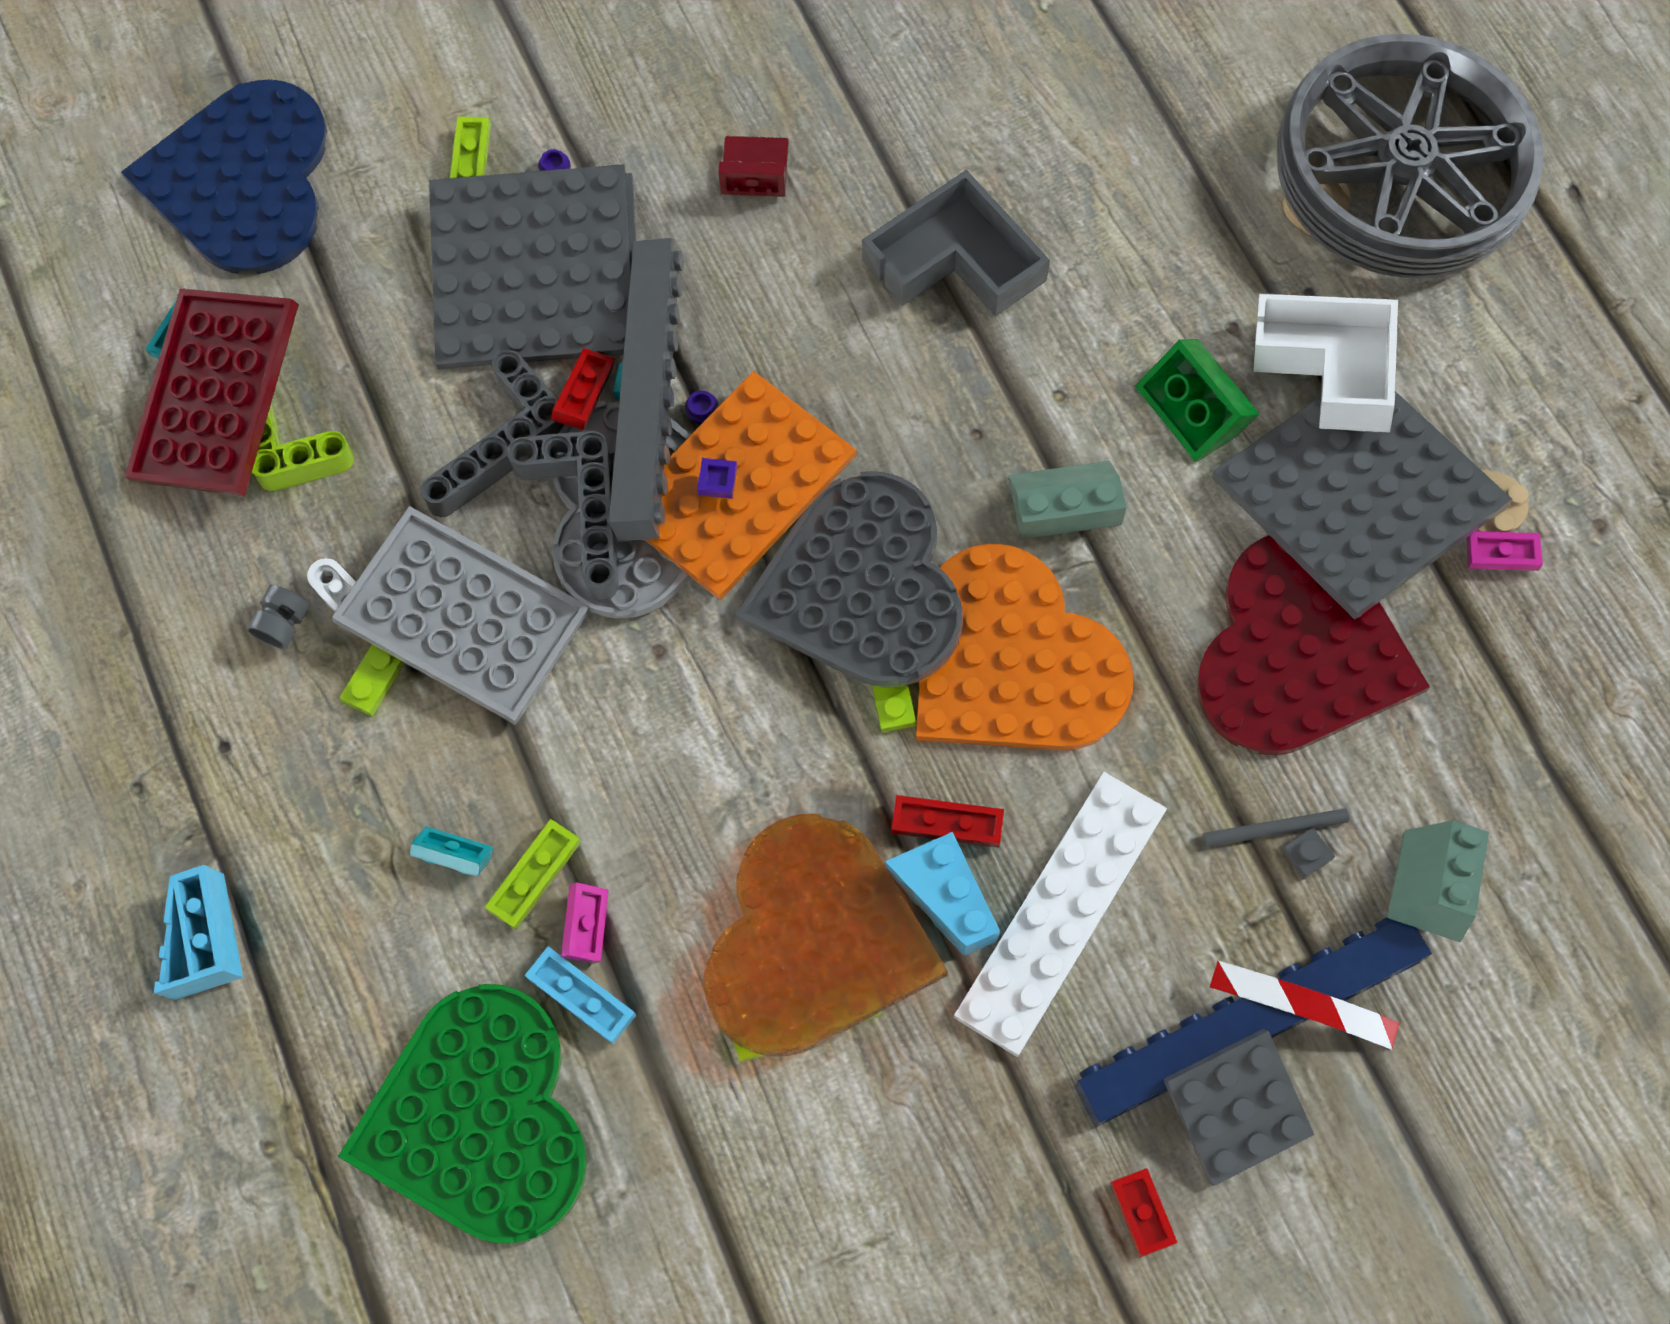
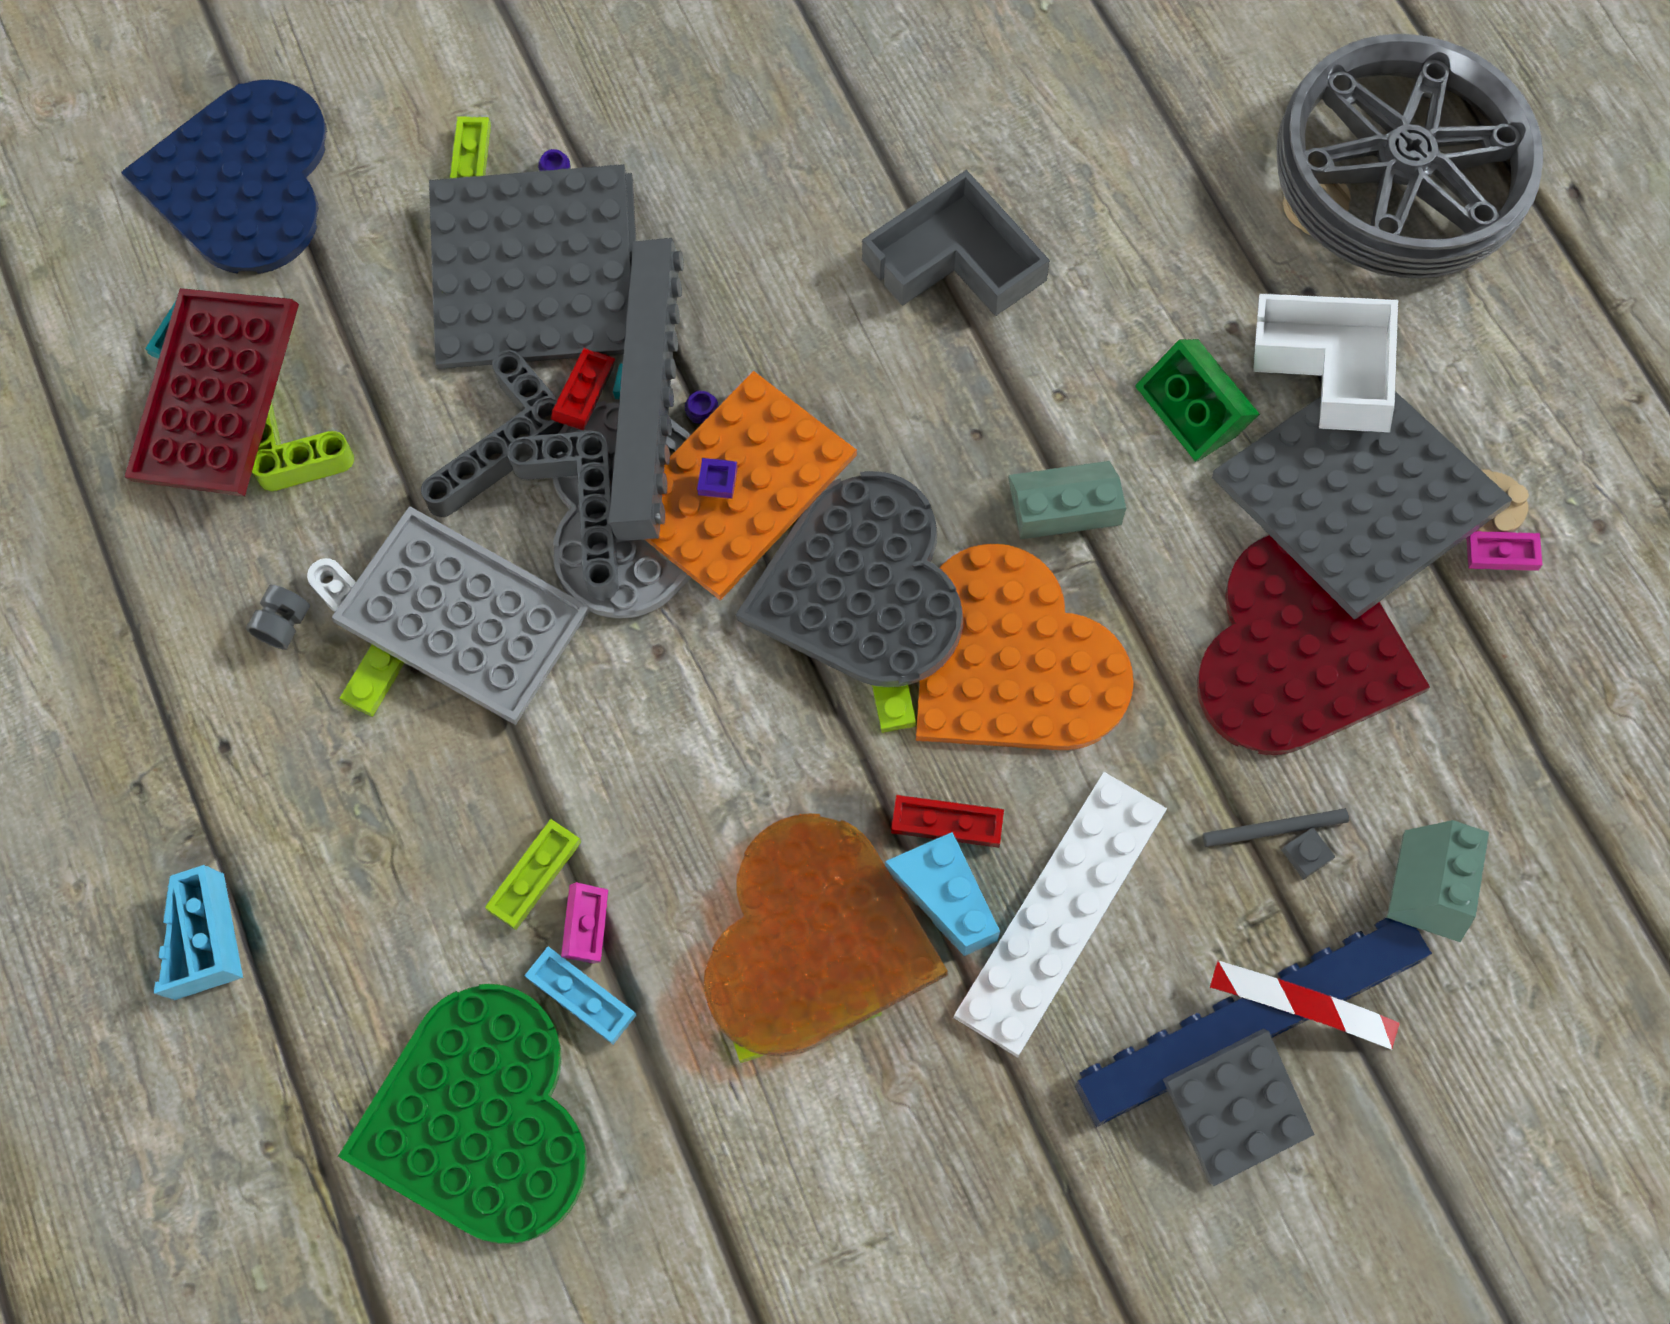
(451, 851): teal plate -> none
(754, 166): dark red bracket -> none
(1143, 1212): red plate -> none

